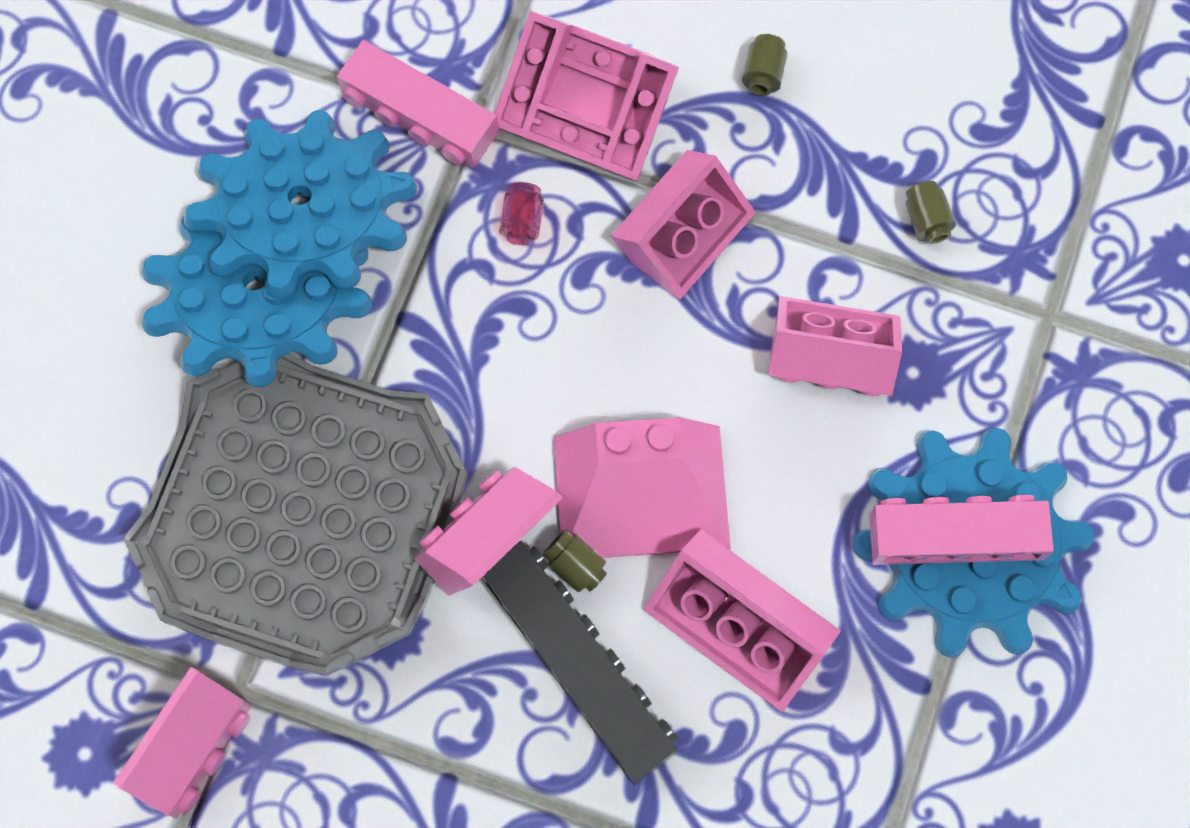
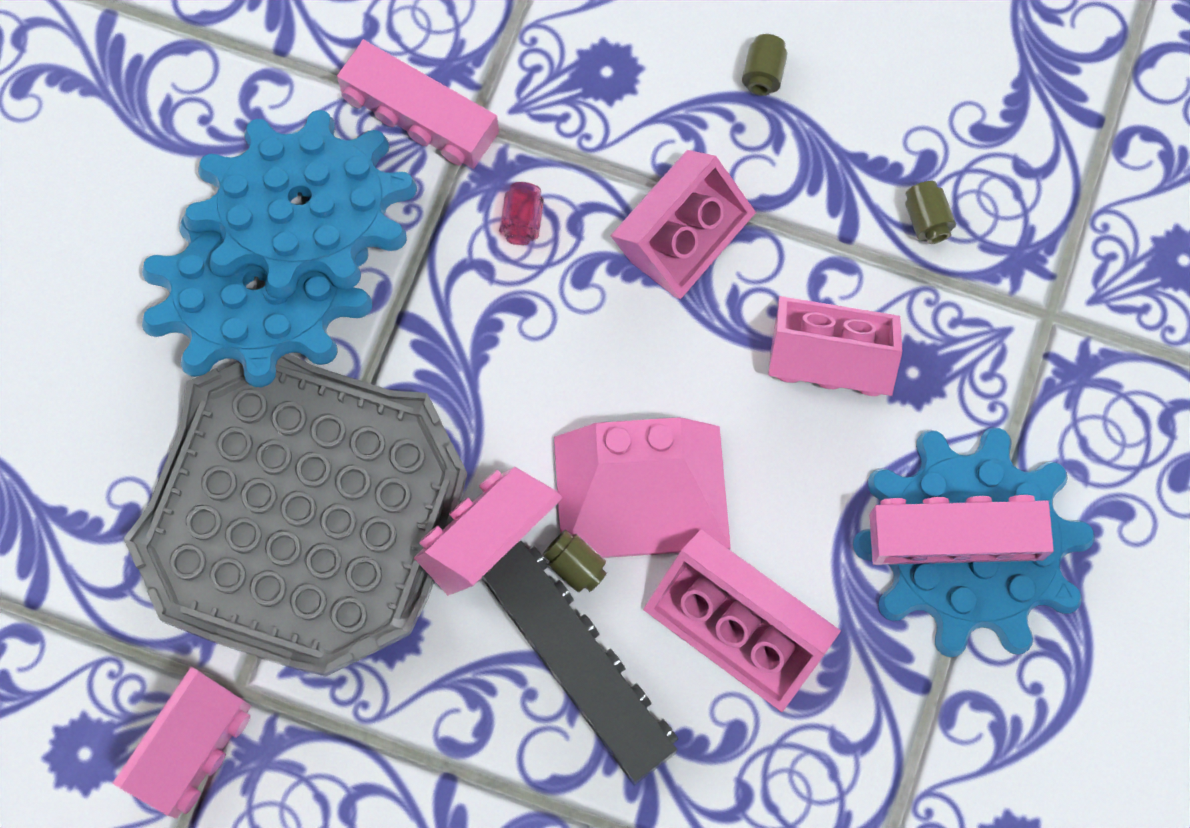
(585, 95): bright pink slope -> none

